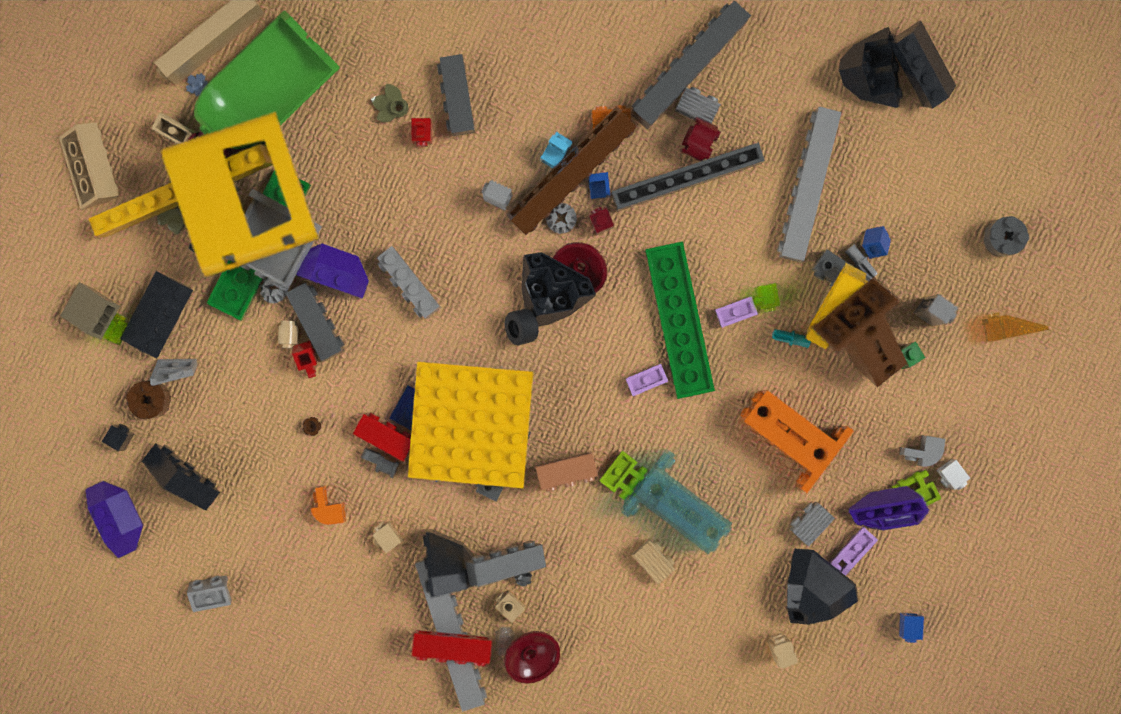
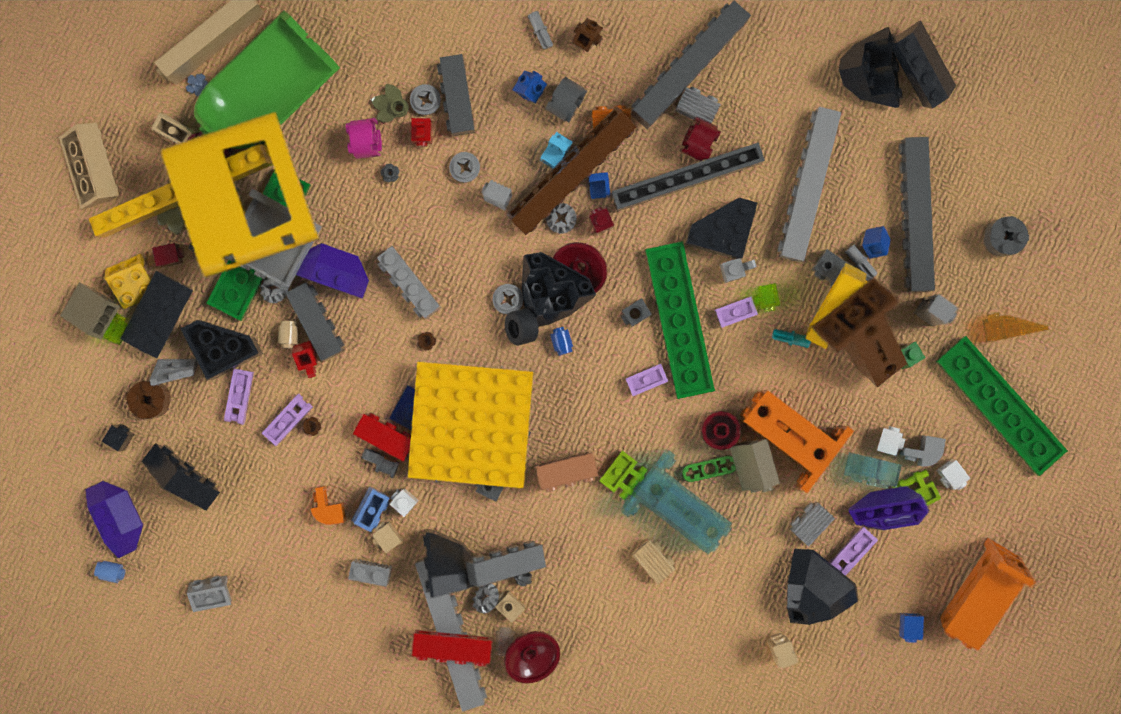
(109, 571): none -> medium blue brick
(128, 280): none -> yellow bracket
(168, 255): none -> dark red brick
(219, 348): none -> black brick
(239, 395): none -> lavender plate
(286, 420): none -> lavender plate
(364, 138): none -> dark pink brick
(370, 509): none -> medium blue brick
(370, 572): none -> light grey brick
(390, 178): none -> dark grey plate
(403, 501): none -> white brick
(422, 91): none -> light grey gear
(431, 341): none -> reddish brown plate
(463, 158): none -> light grey gear
(489, 602): none -> light grey gear
(498, 298): none -> light grey gear
(530, 86): none -> blue brick
(540, 30): none -> light grey axle
(561, 341): none -> blue brick
(566, 99): none -> dark grey brick
(587, 34): none -> reddish brown brick
(644, 313): none -> dark grey brick
(720, 441): none -> dark red brick
(722, 460): none -> bright green beam
(724, 230): none -> black brick
(735, 269): none -> light grey brick
(755, 465): none -> dark tan brick
(875, 471): none -> clear light blue brick
(891, 441): none -> white brick
(917, 214): none -> dark grey brick
(985, 595): none -> orange brick
(1001, 406): none -> green plate

